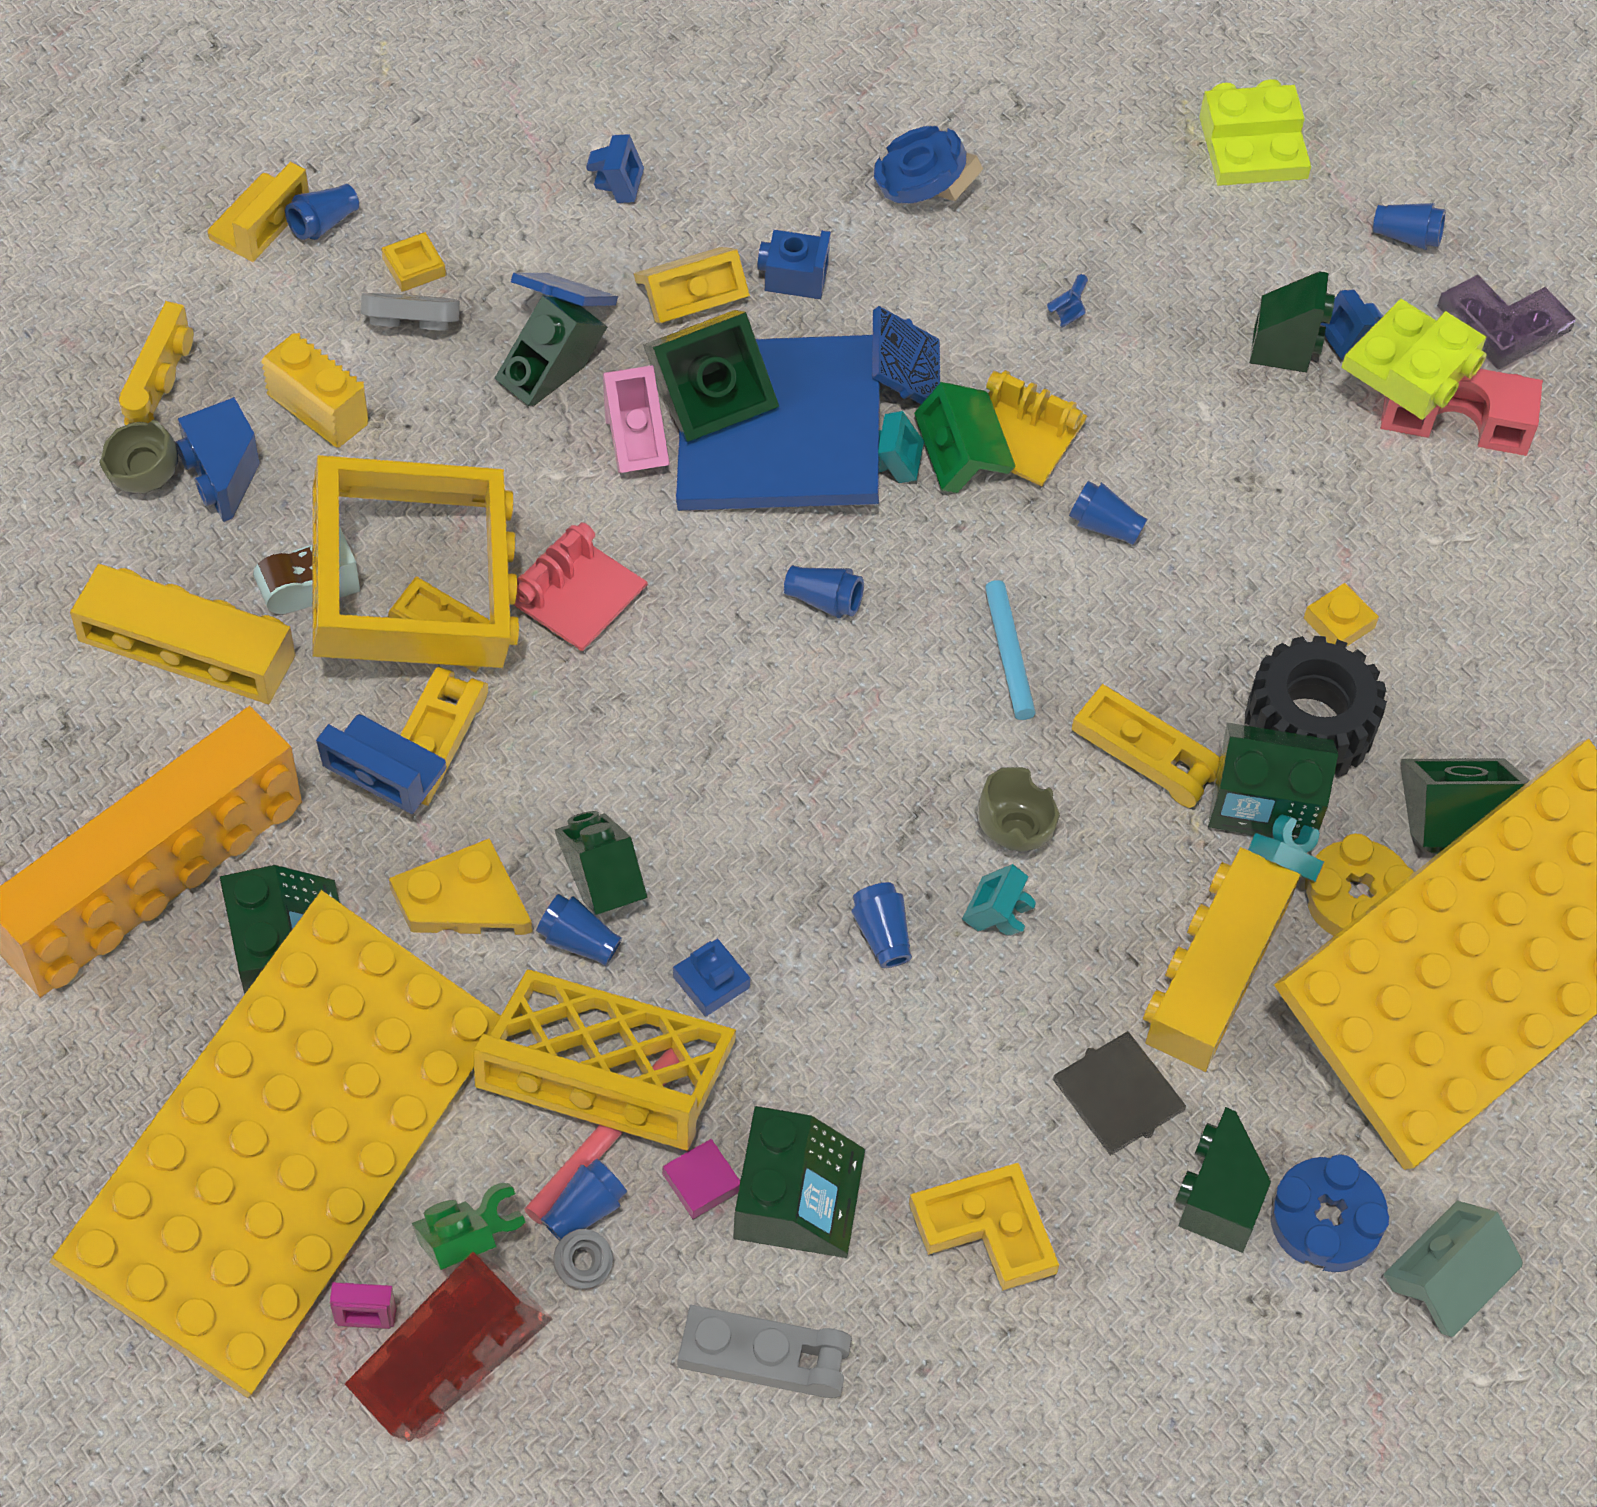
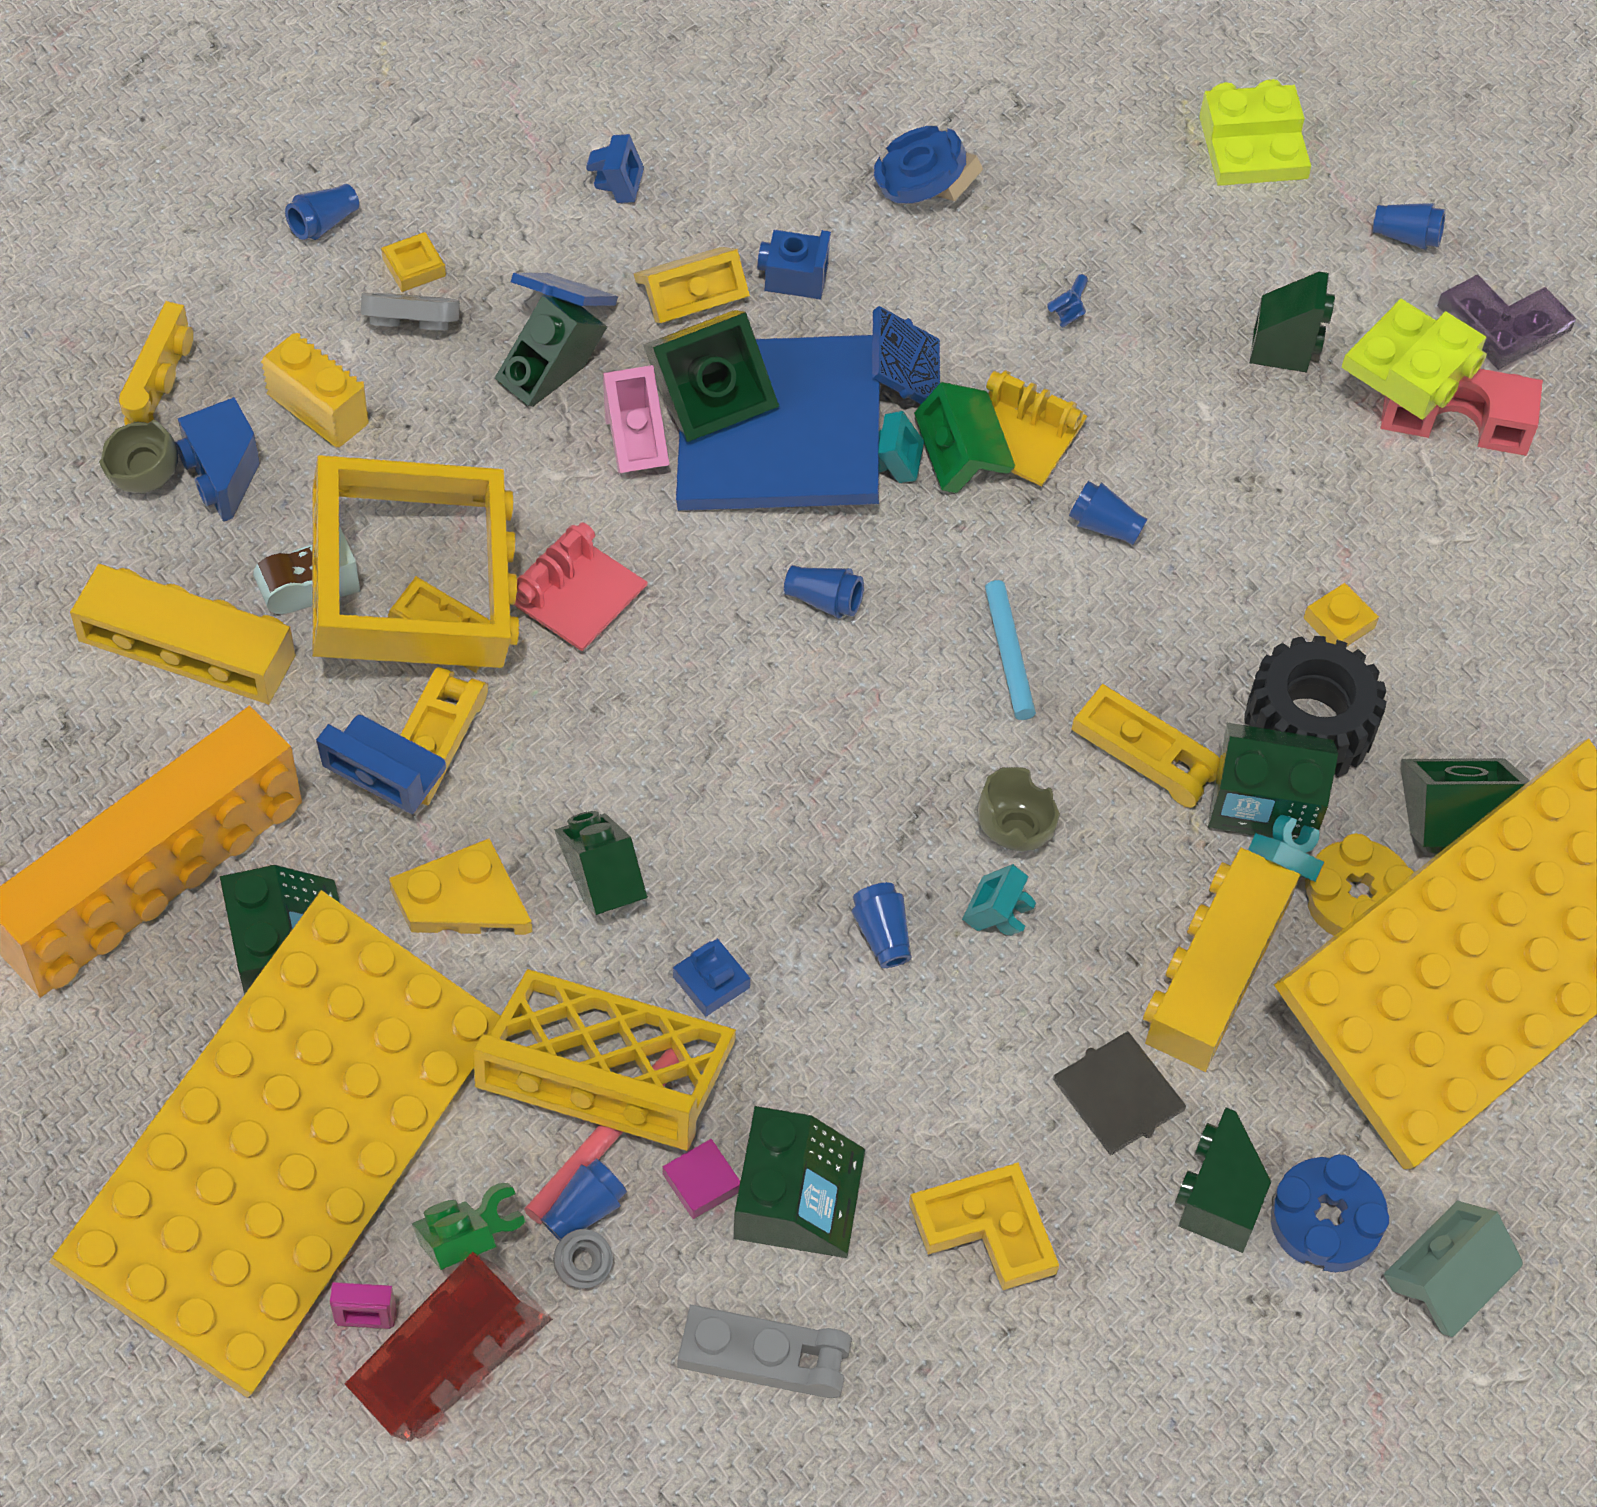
(259, 213): yellow panel -> none
(577, 930): blue cone -> none
(1350, 321): blue tile -> none

